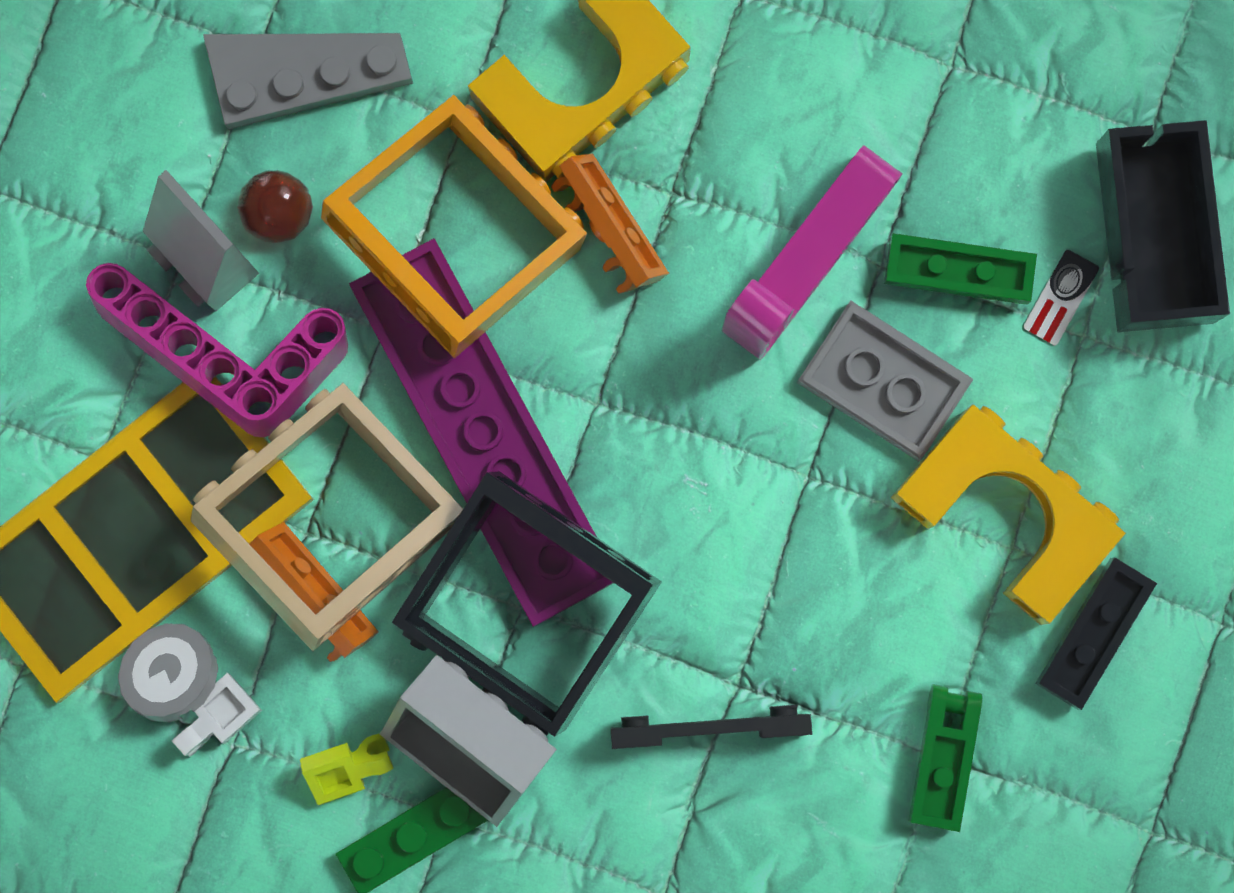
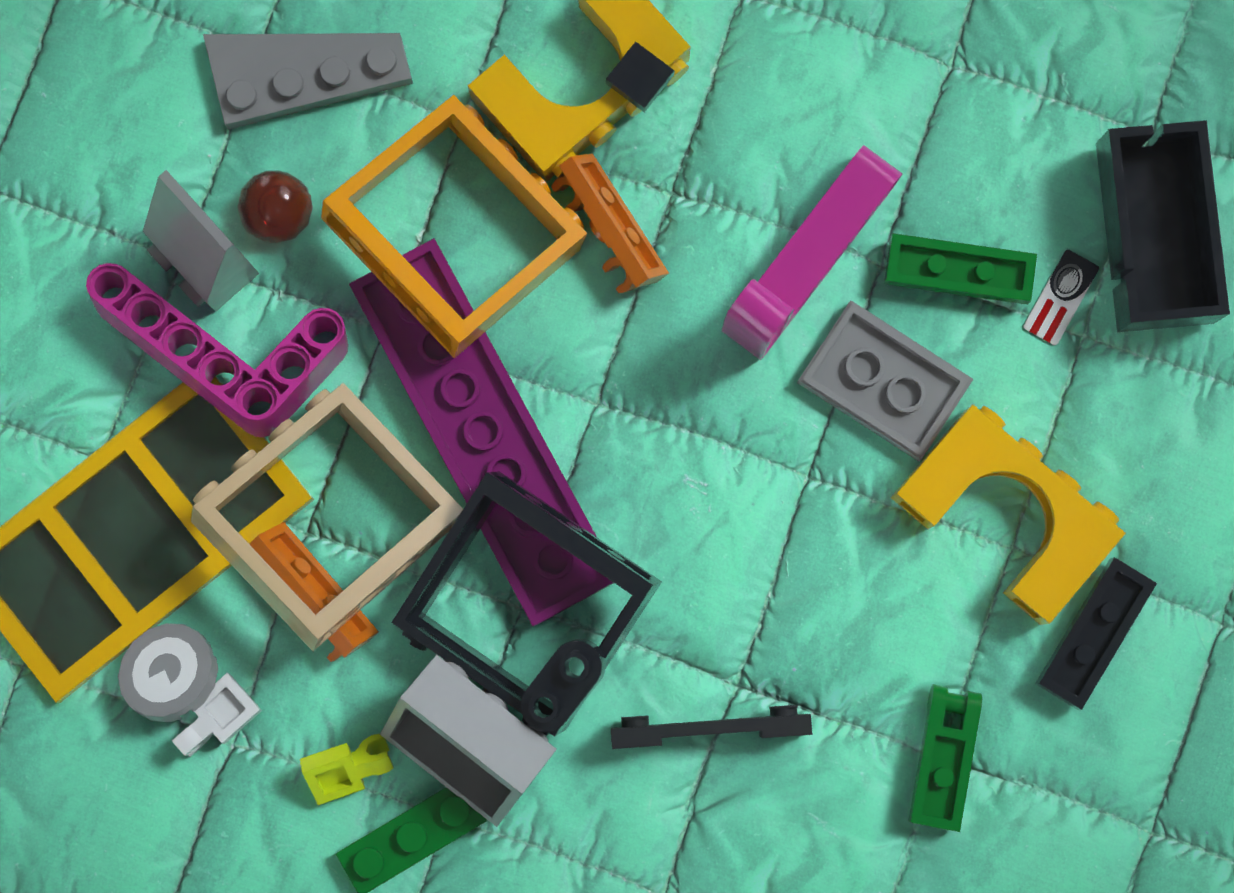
(562, 686): none -> black plate
(639, 76): none -> black tile

